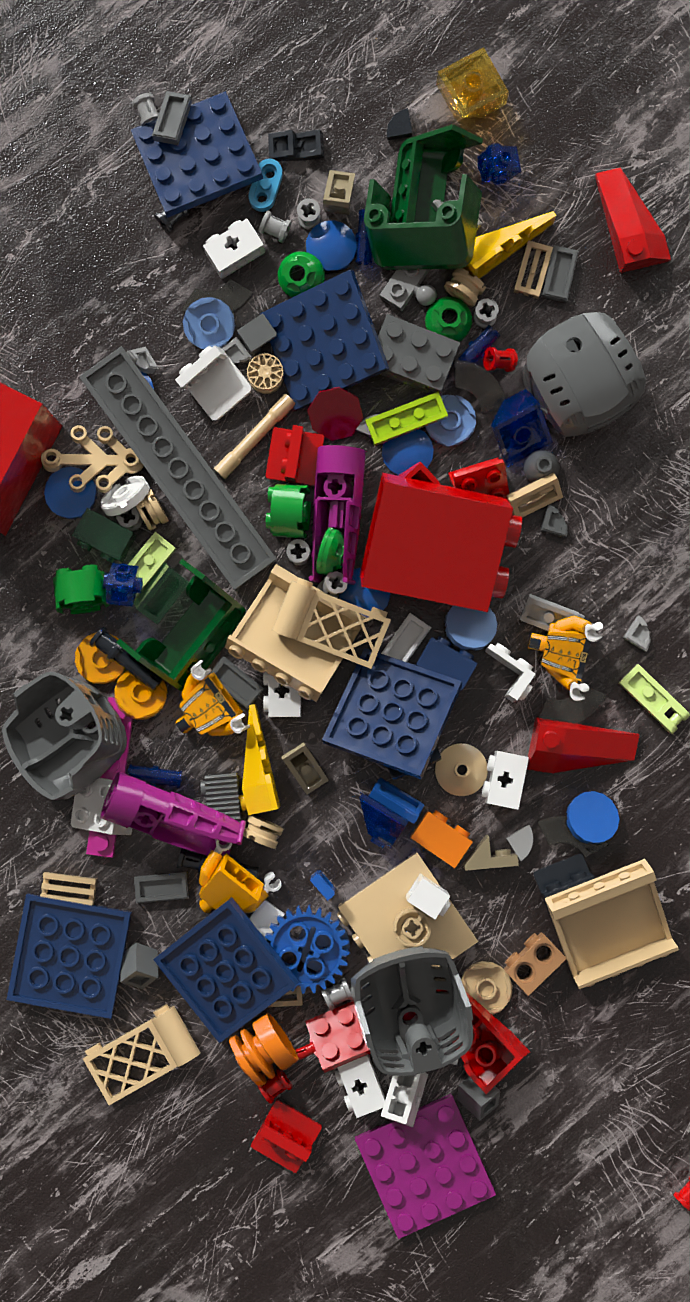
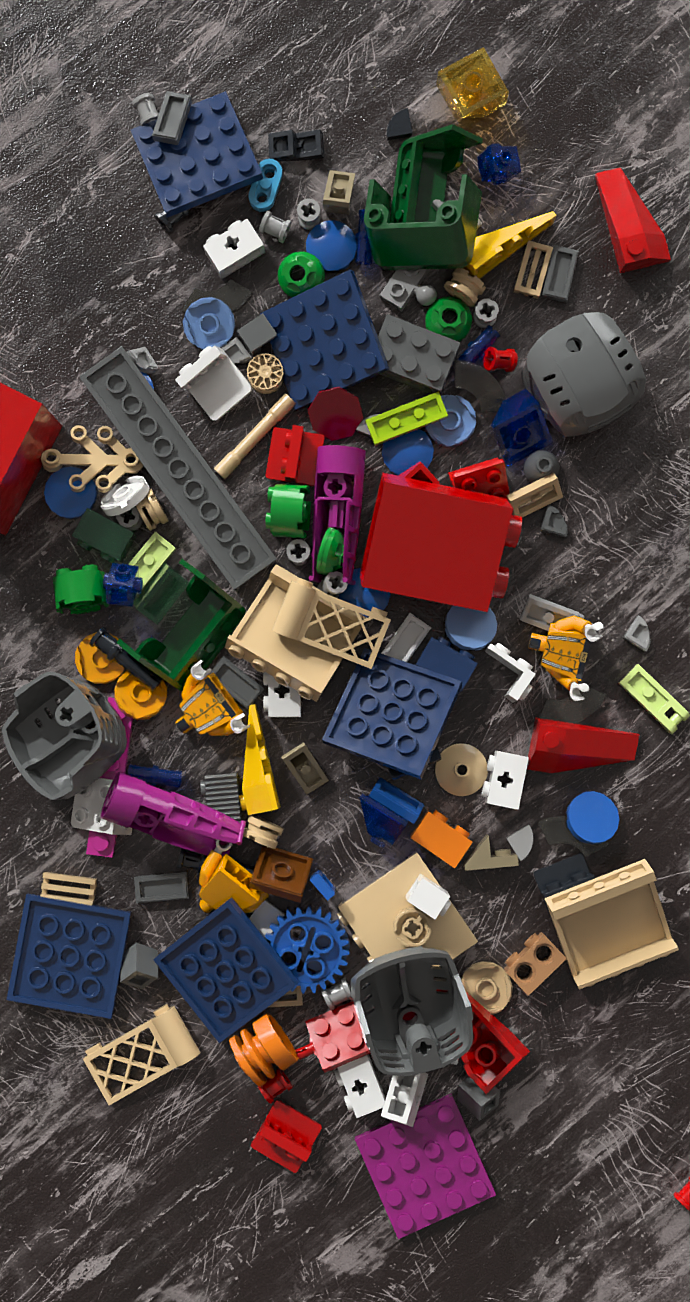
(281, 873): none -> reddish brown tile

